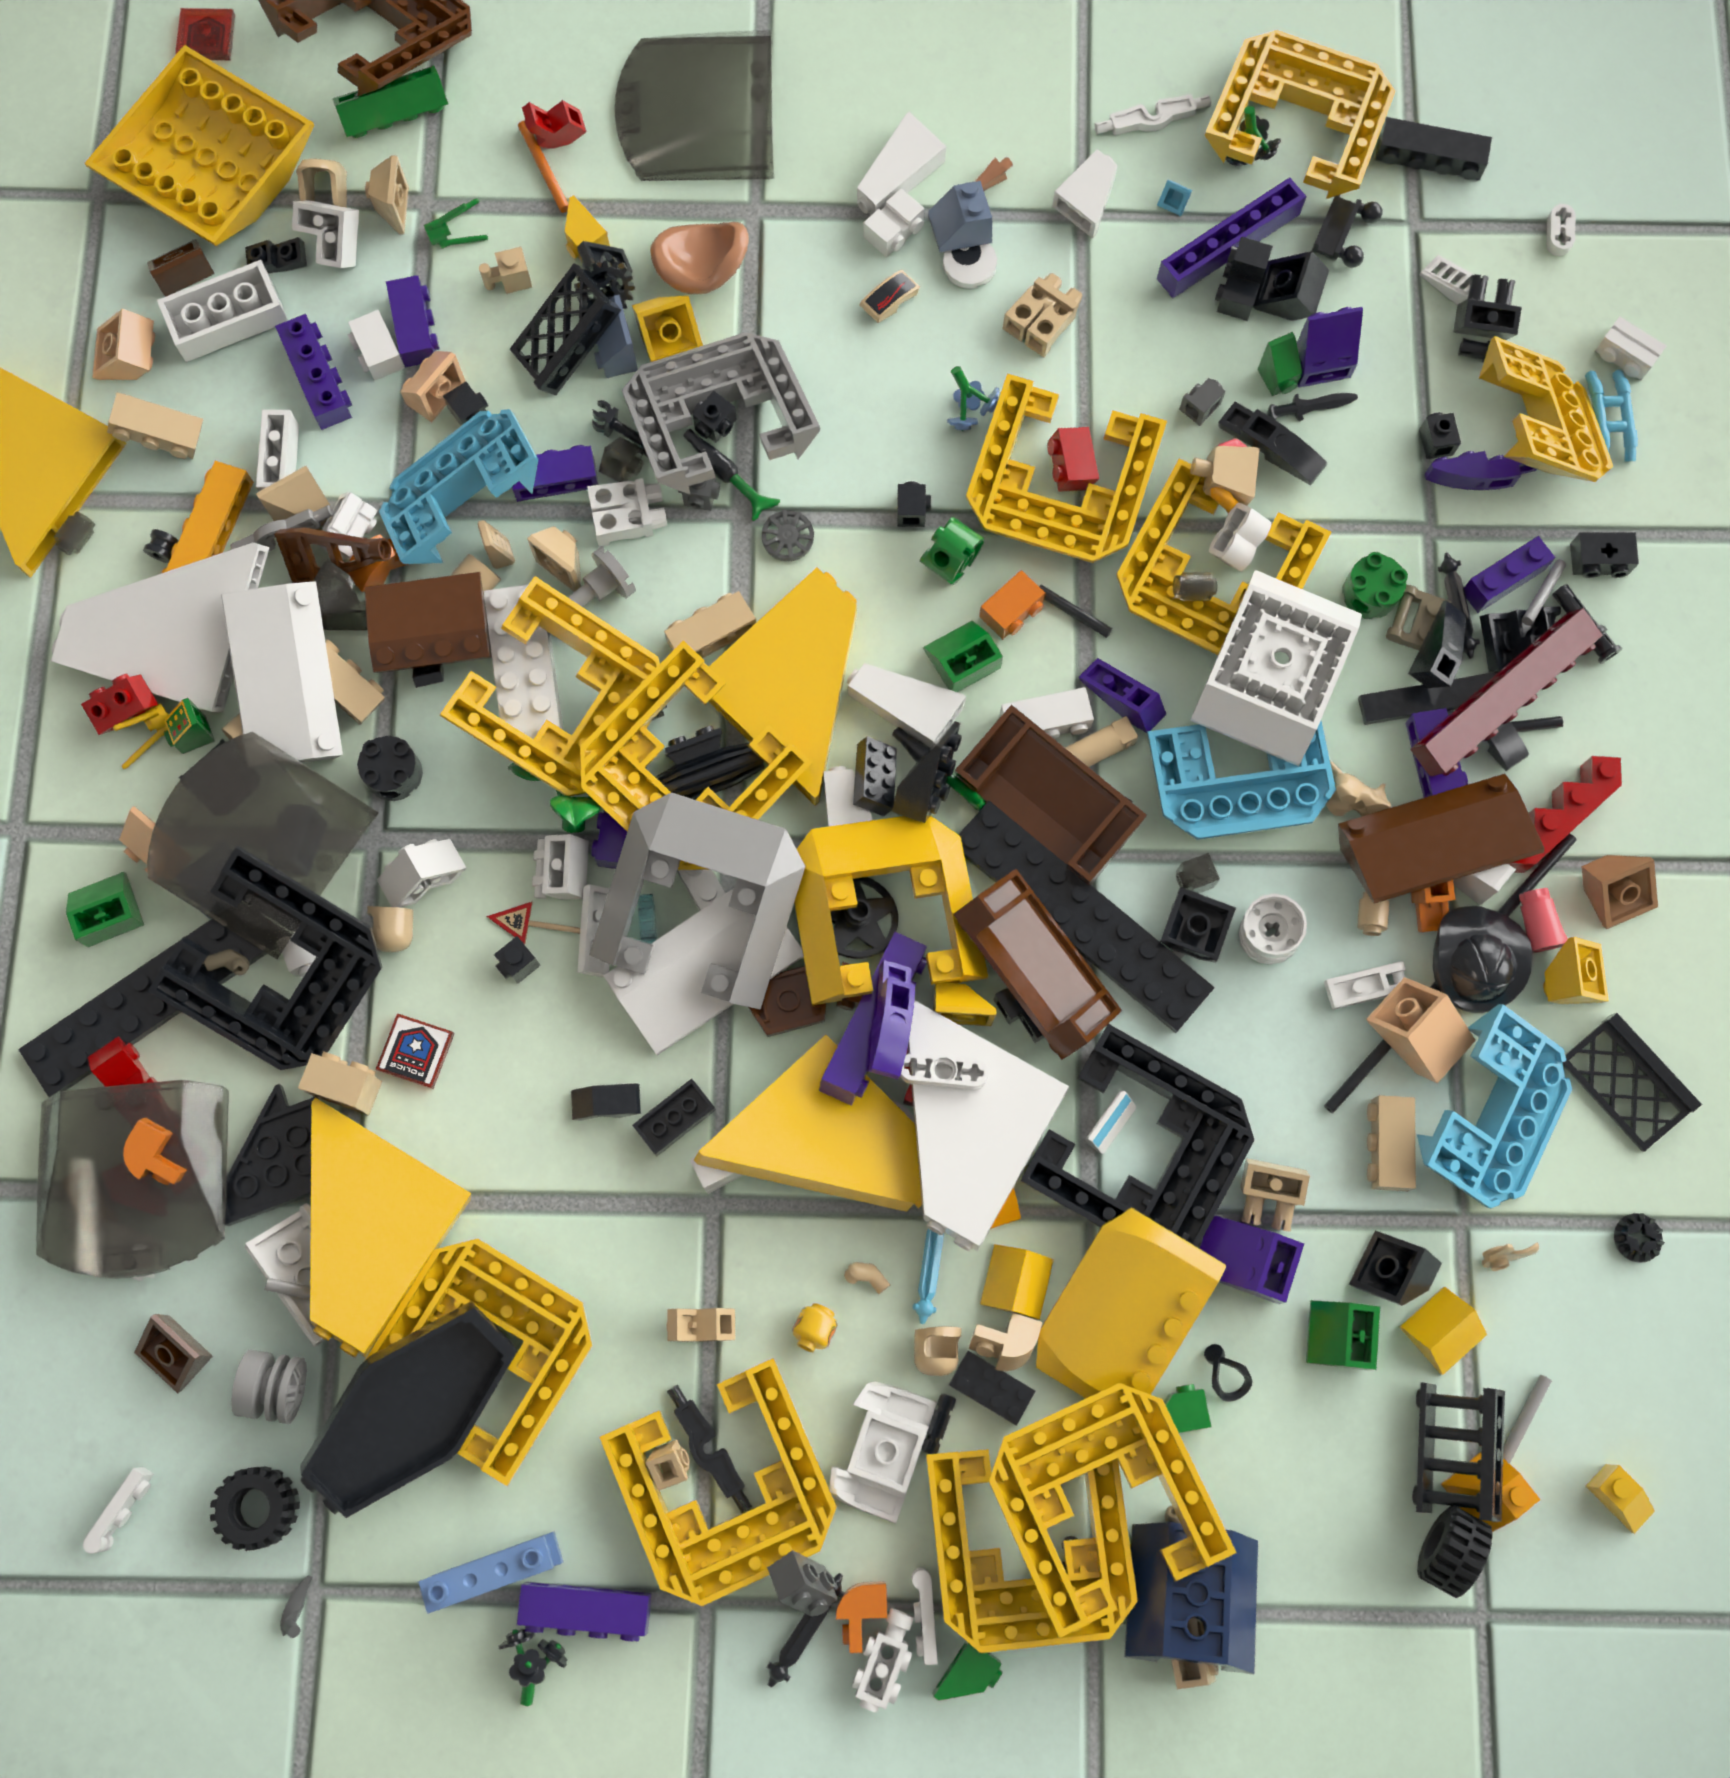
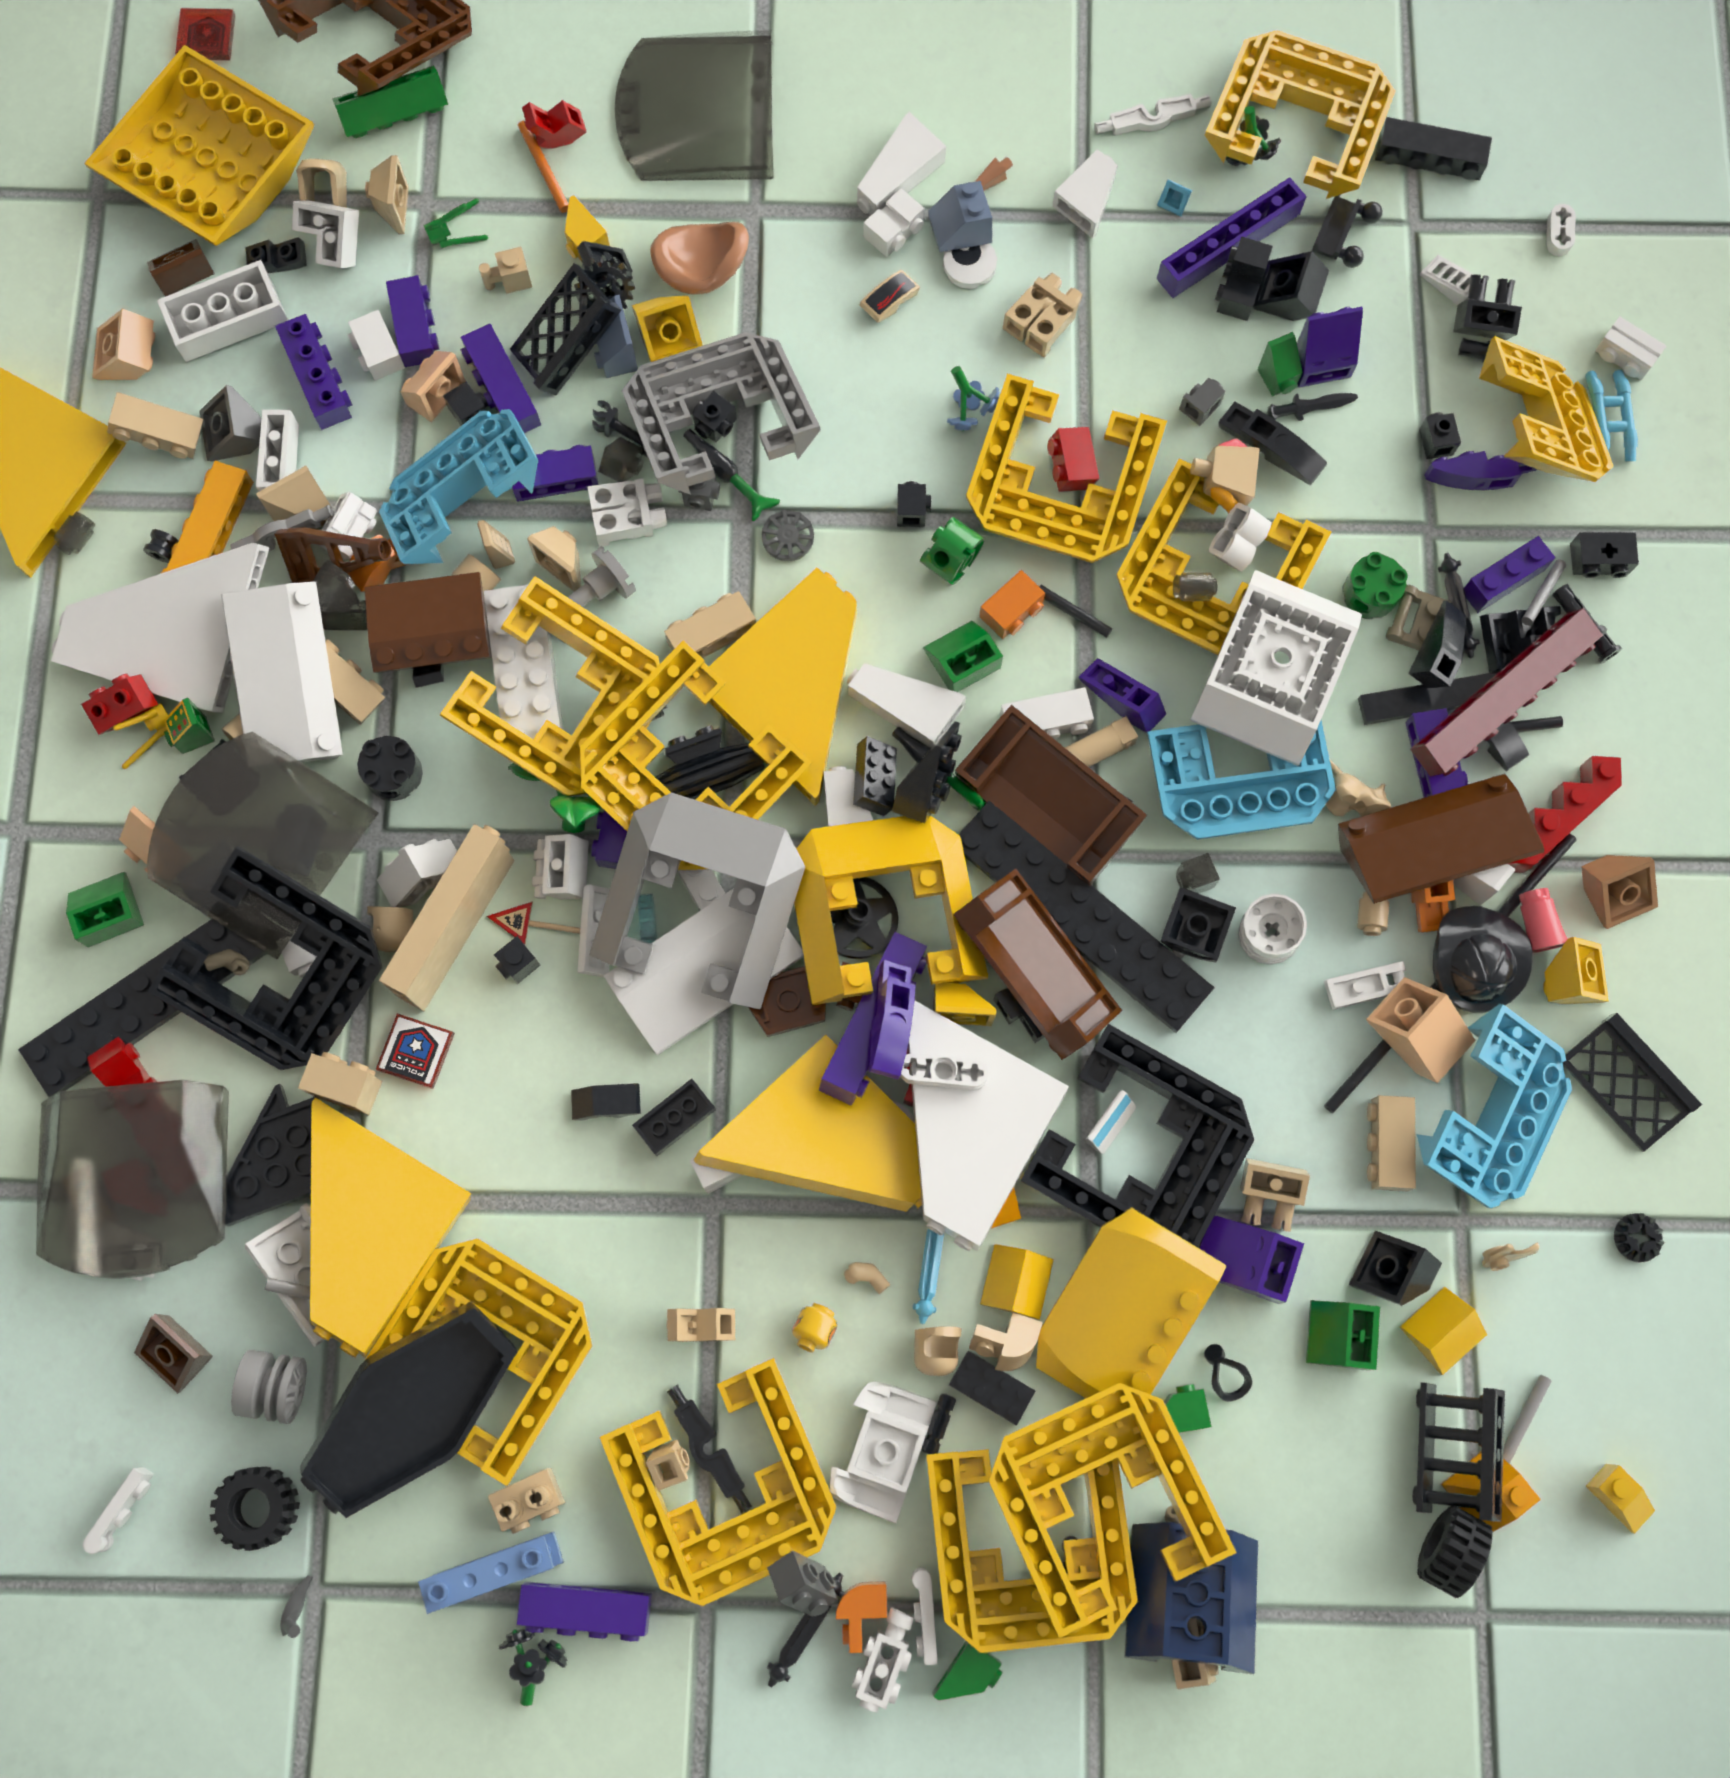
(143, 1153): orange brick -> none
(229, 426): none -> dark grey slope
(448, 917): none -> tan brick
(498, 376): none -> dark purple brick
(526, 1500): none -> tan brick

